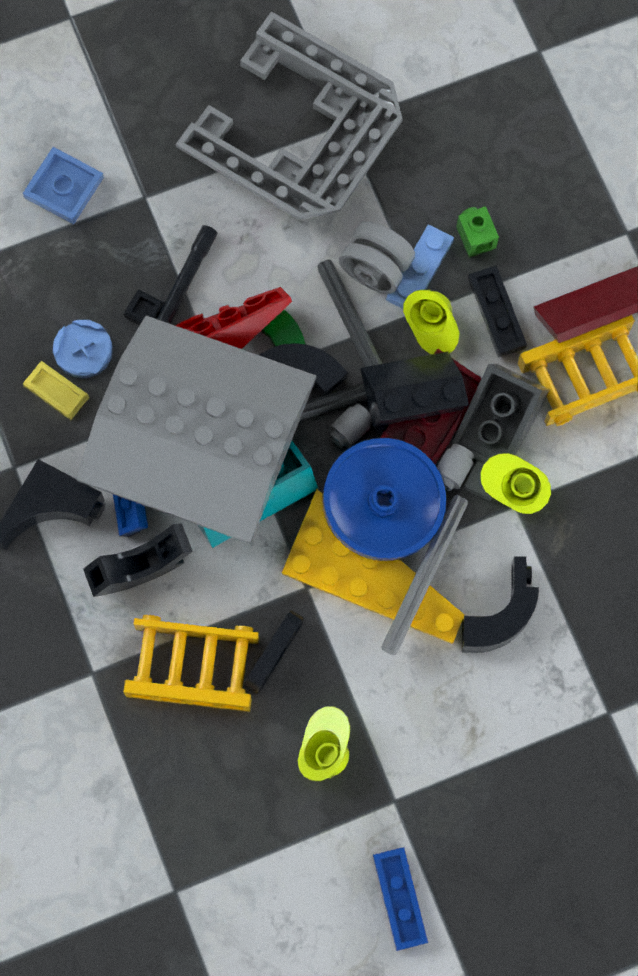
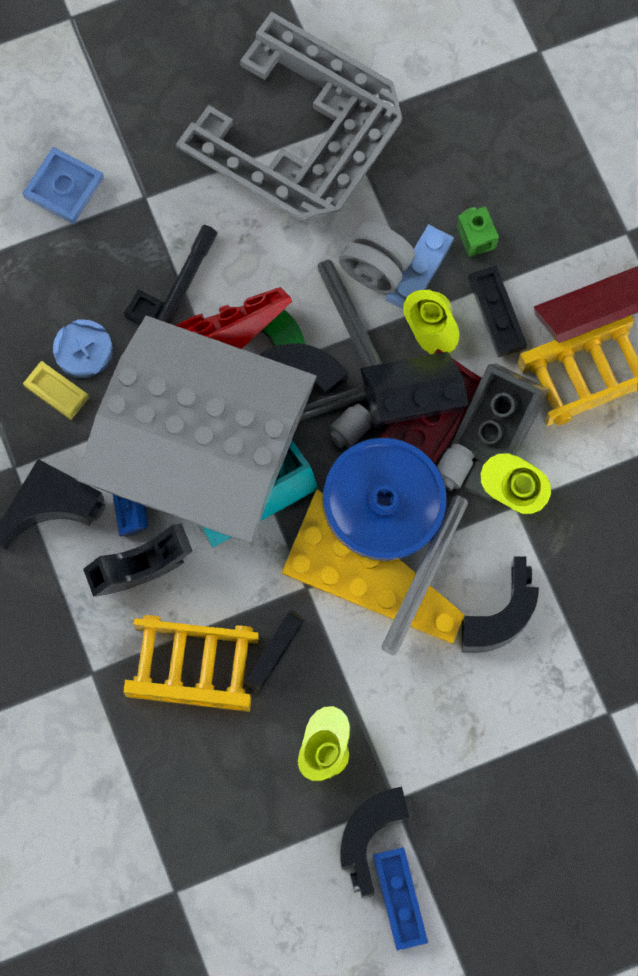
(371, 816): none -> black arch

